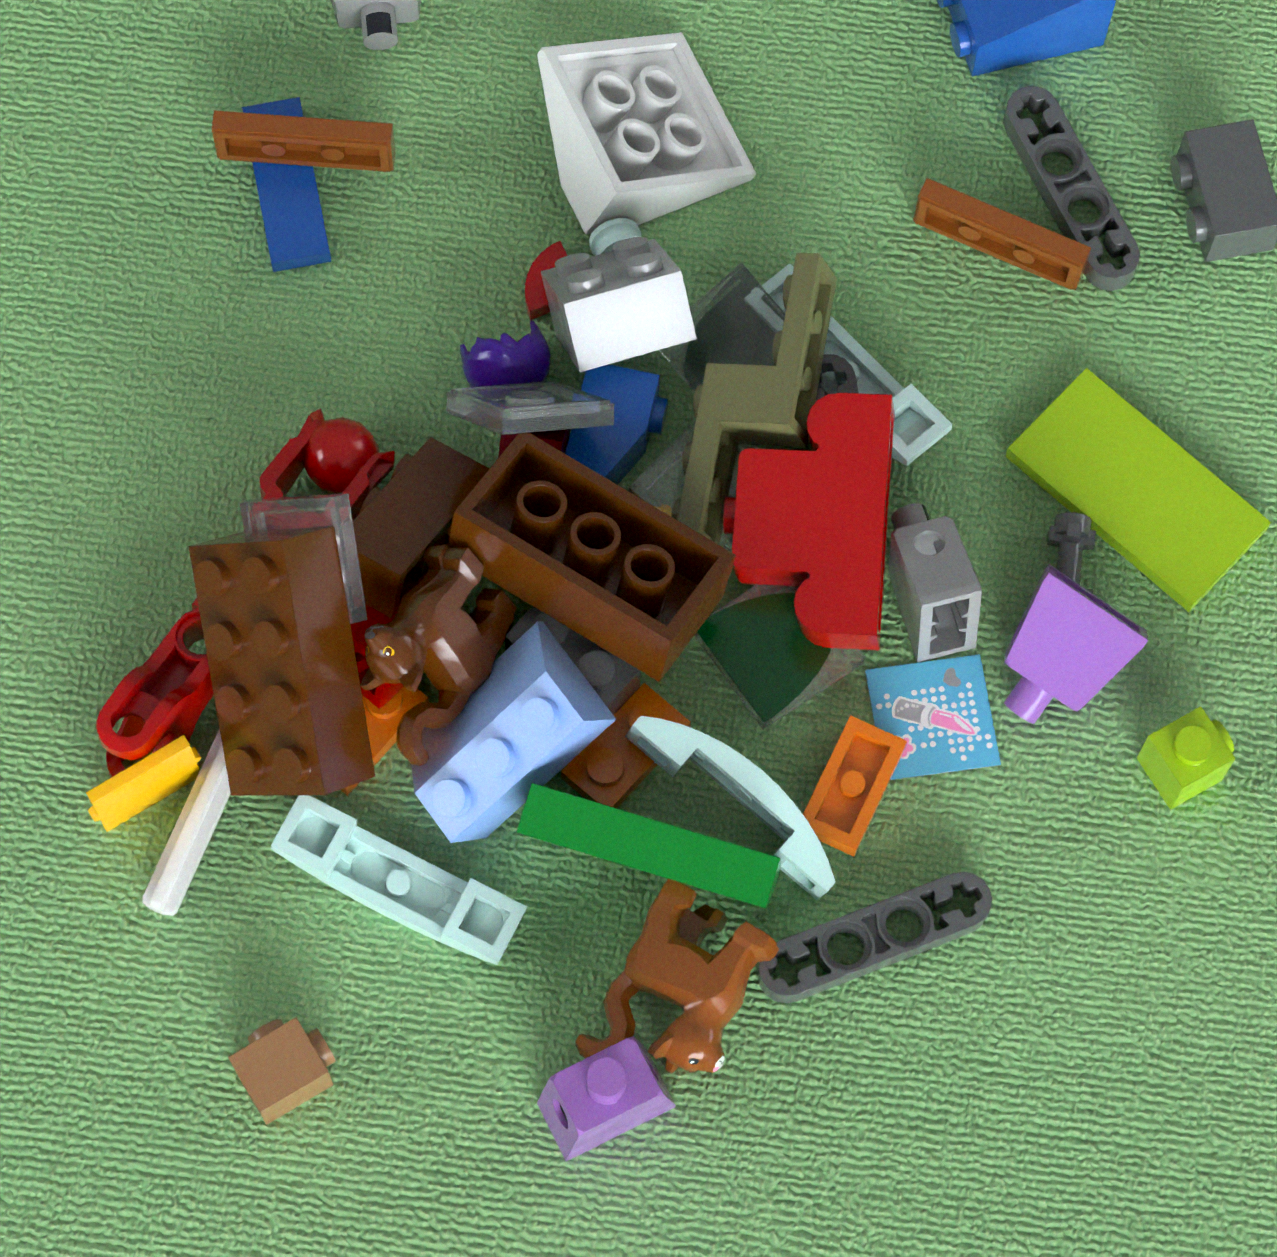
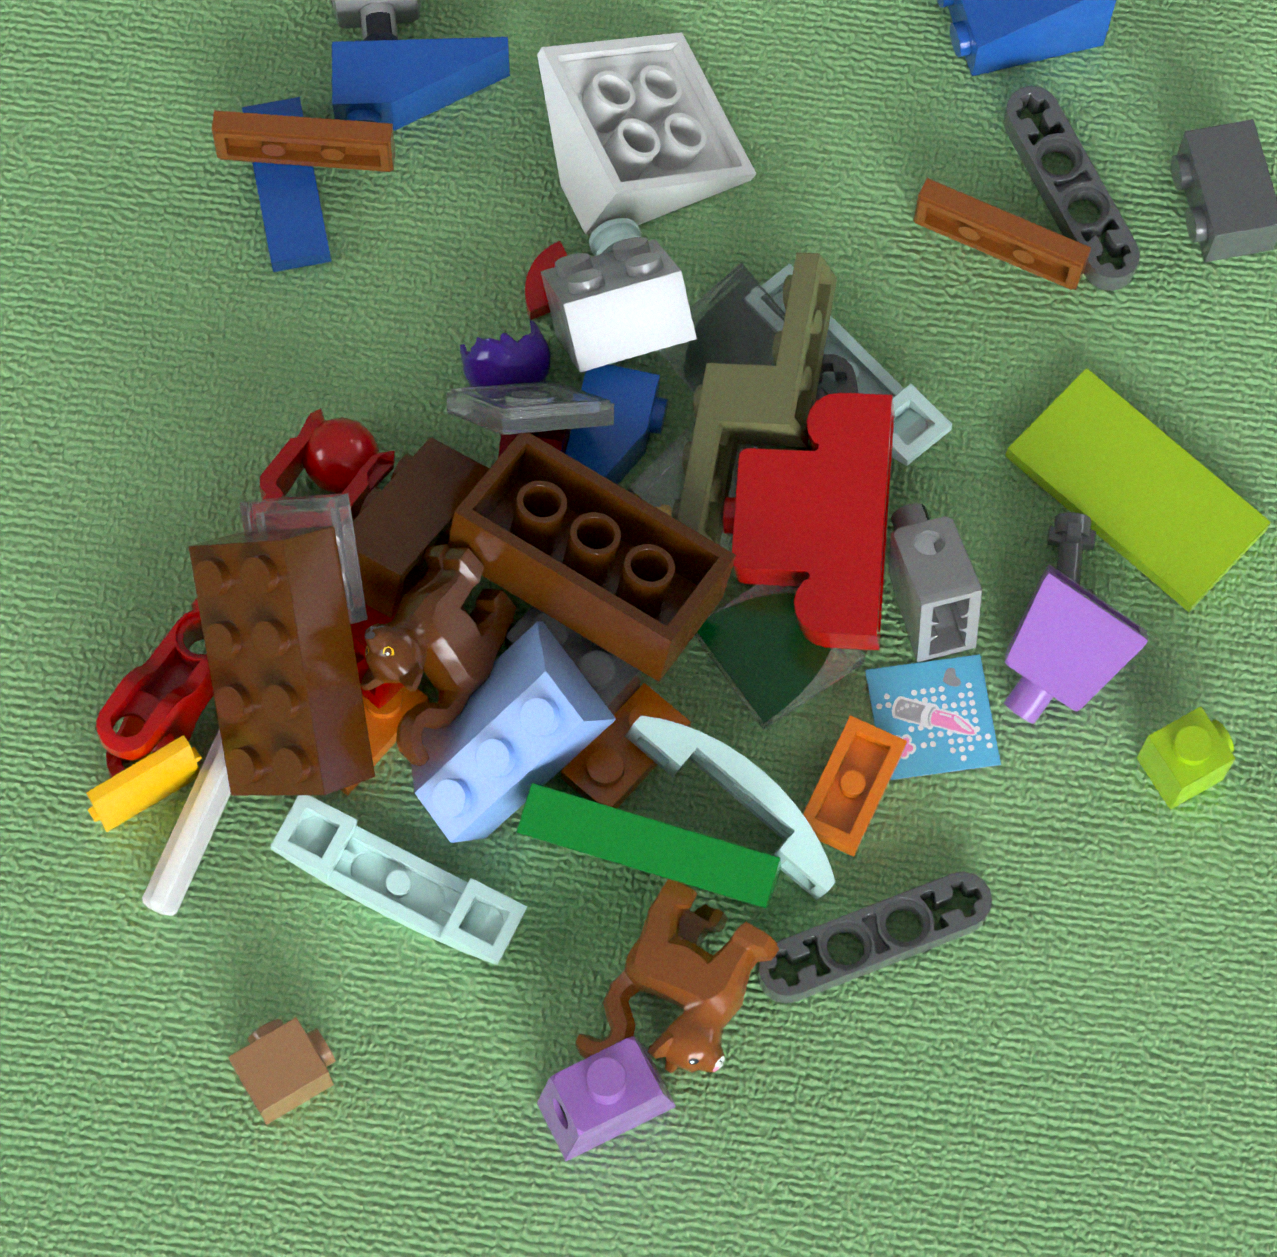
(412, 76): none -> blue slope

